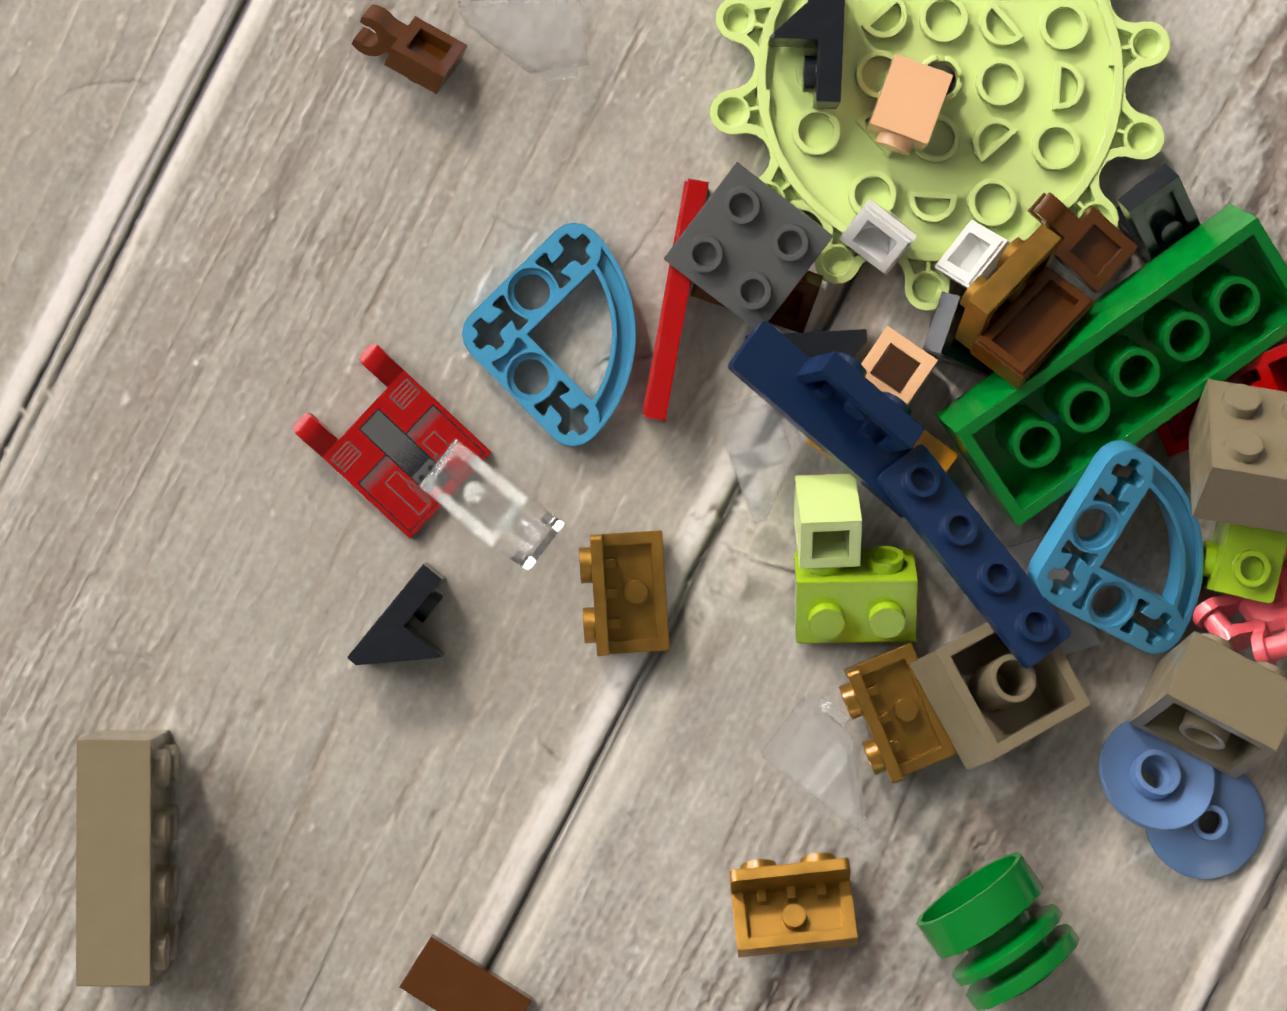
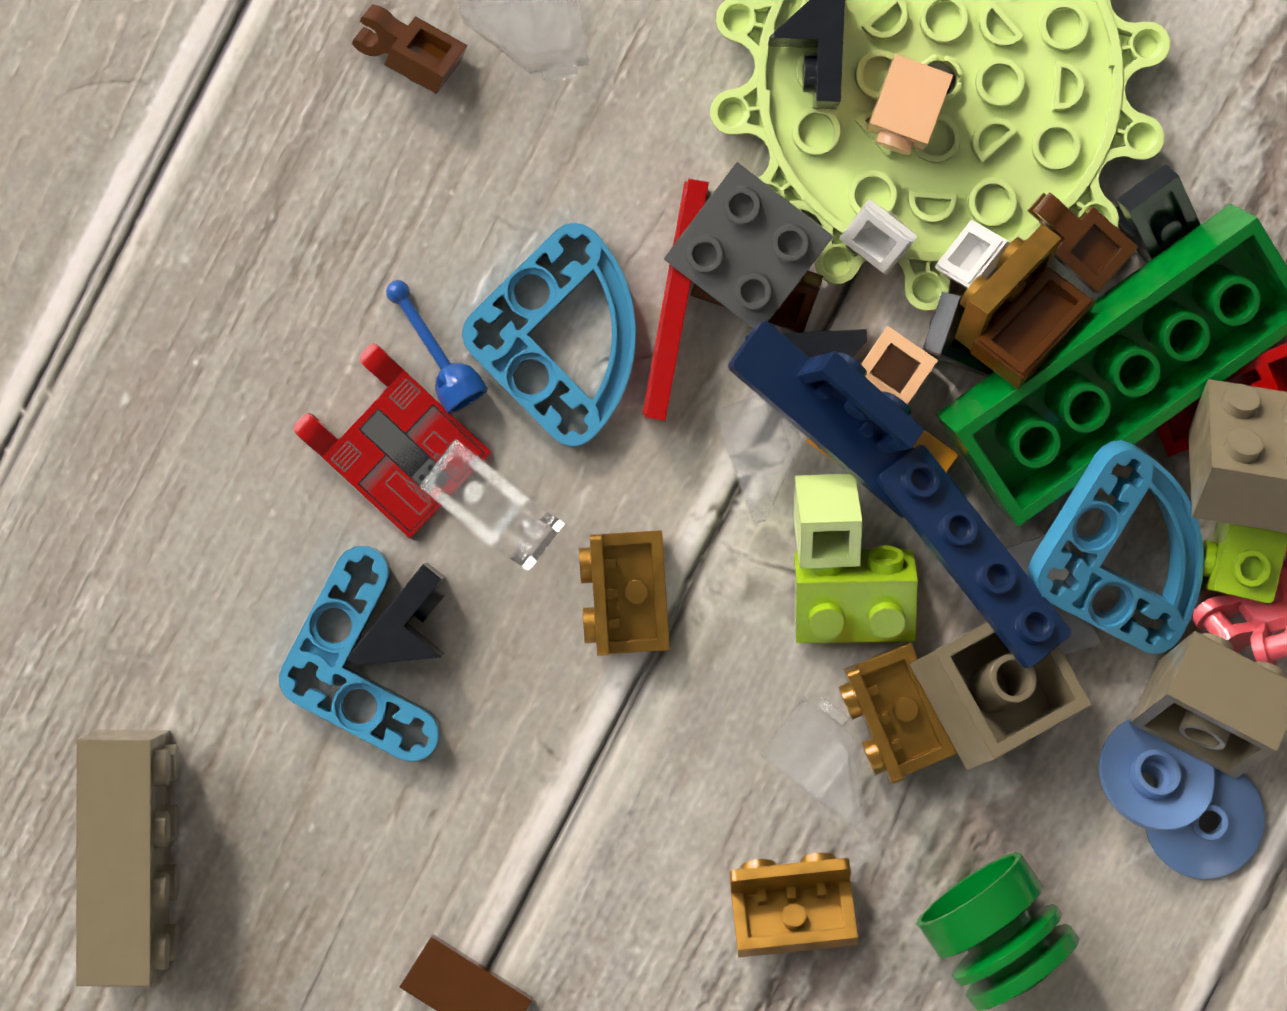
(332, 658): none -> dark azure beam
(456, 383): none -> blue hinge

